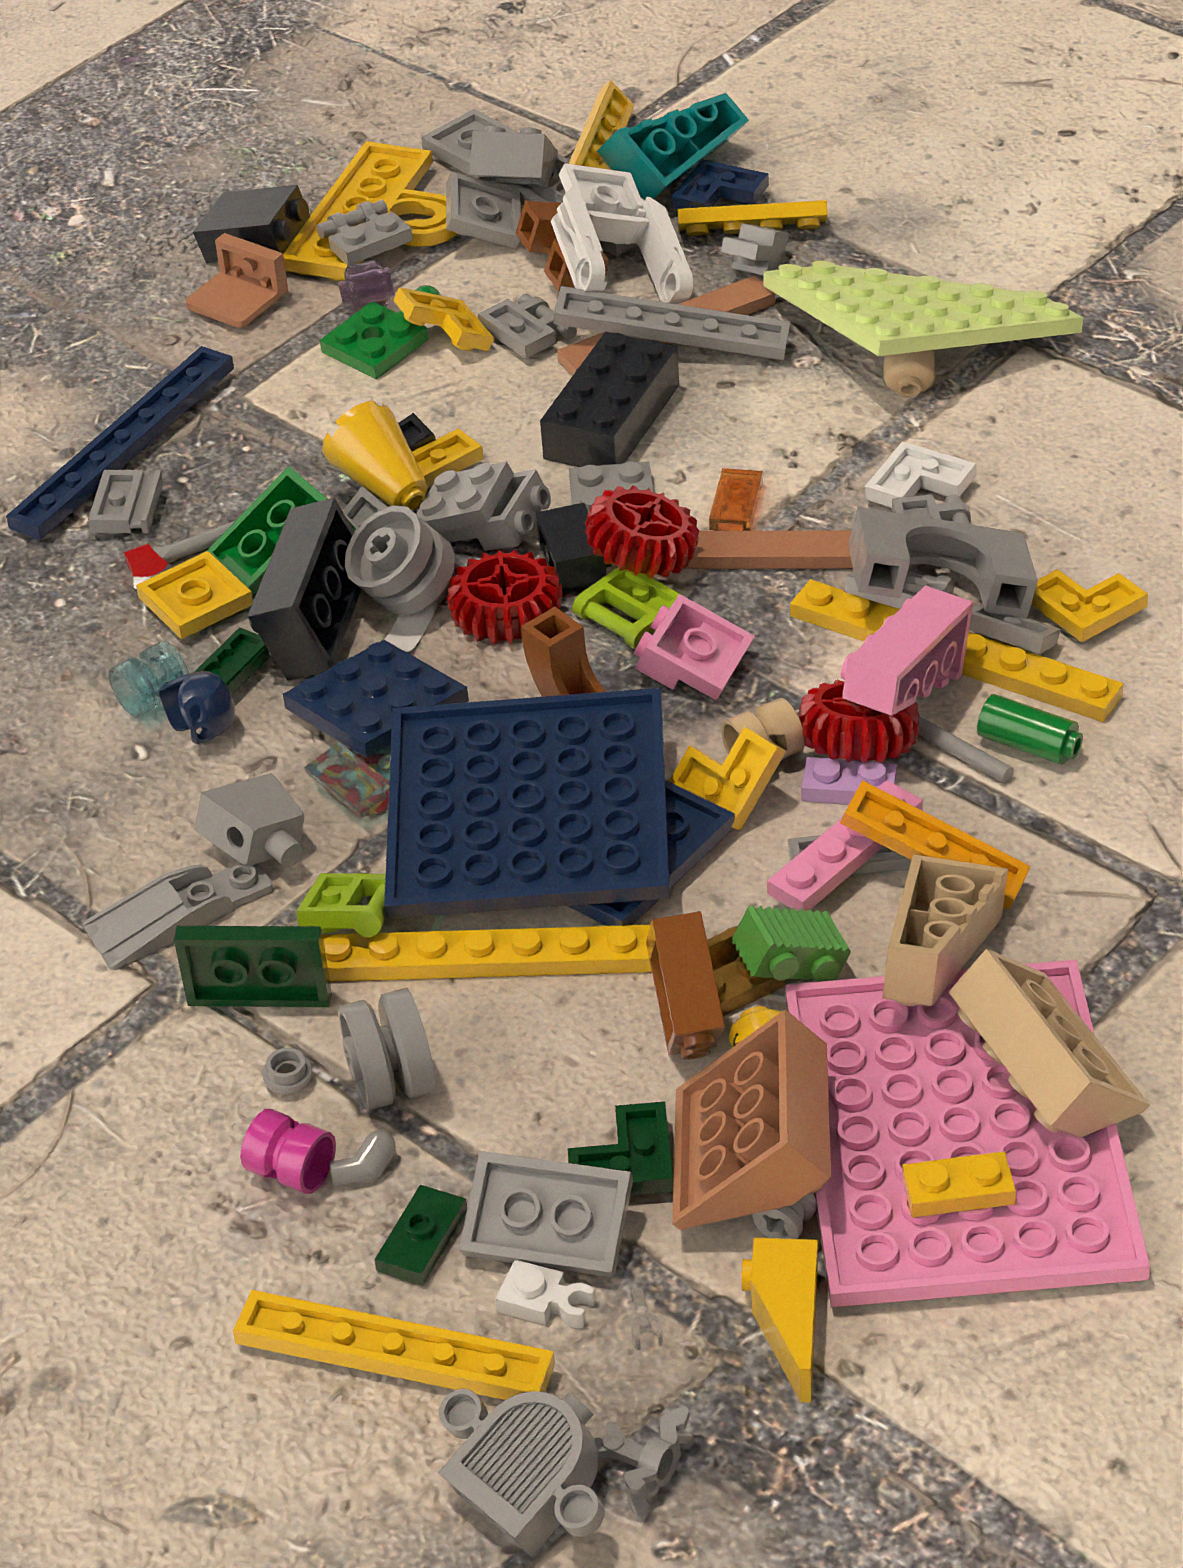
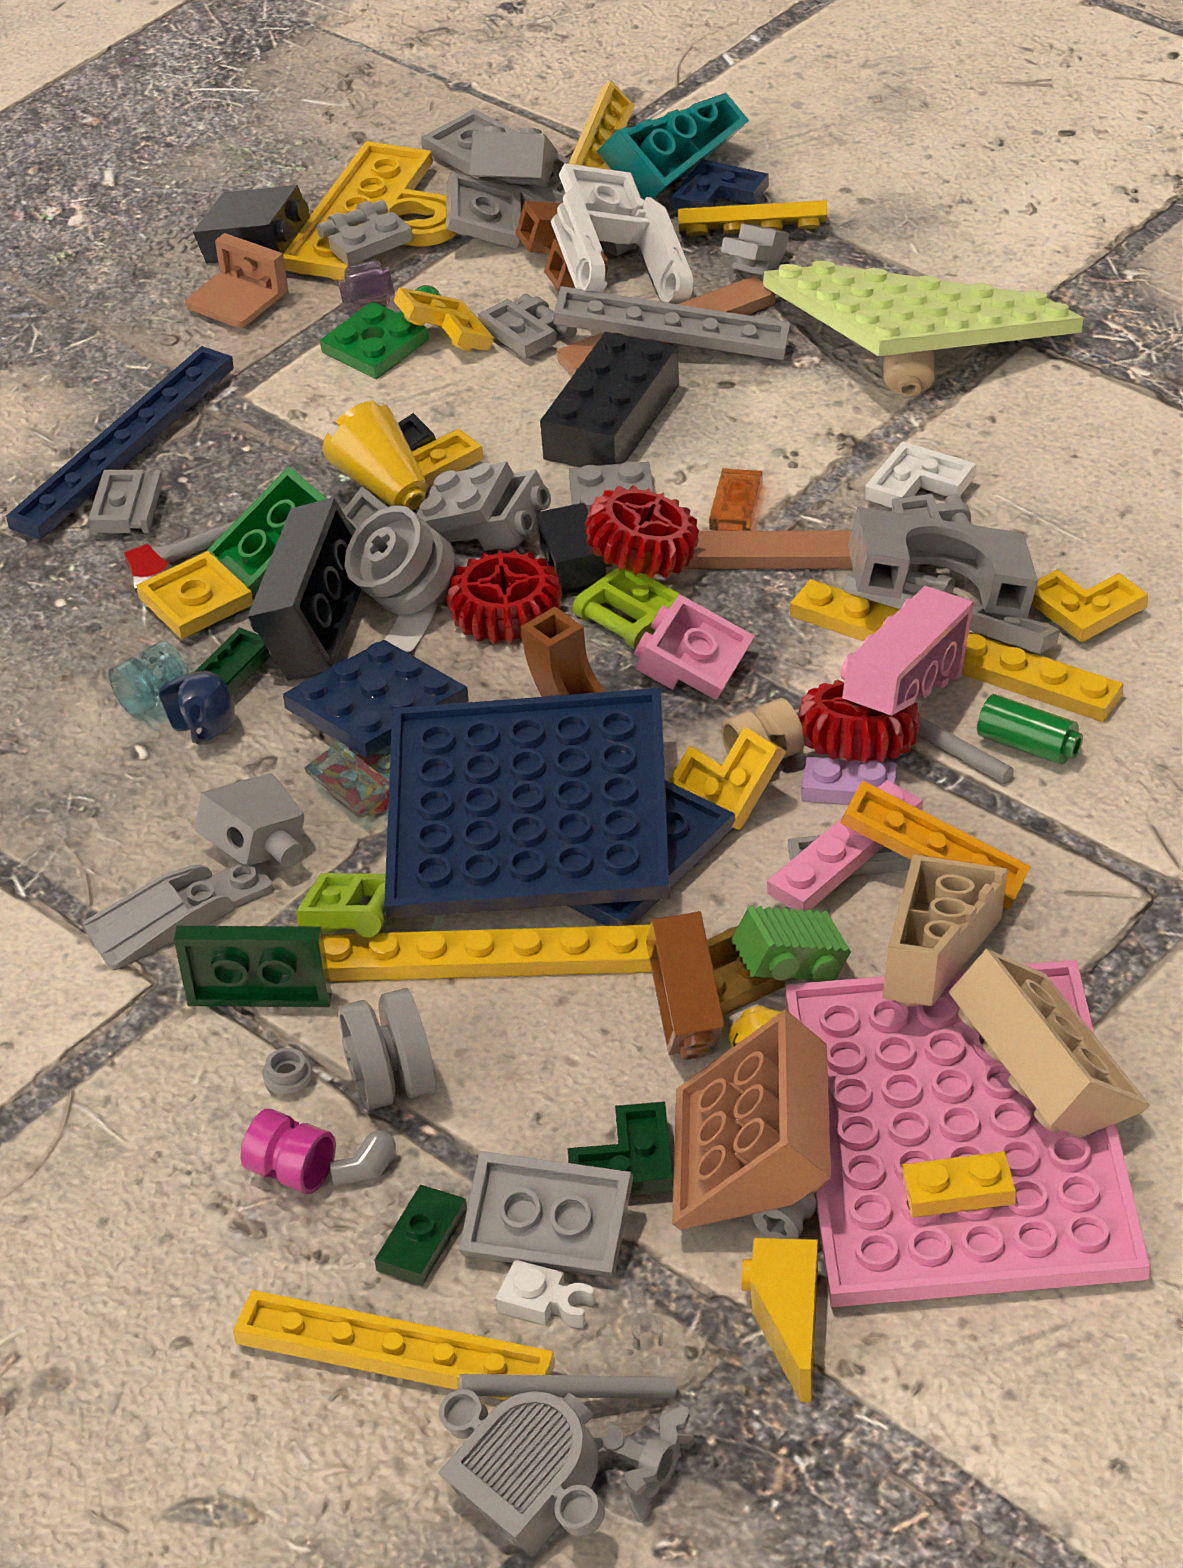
(578, 1385): none -> light grey bar

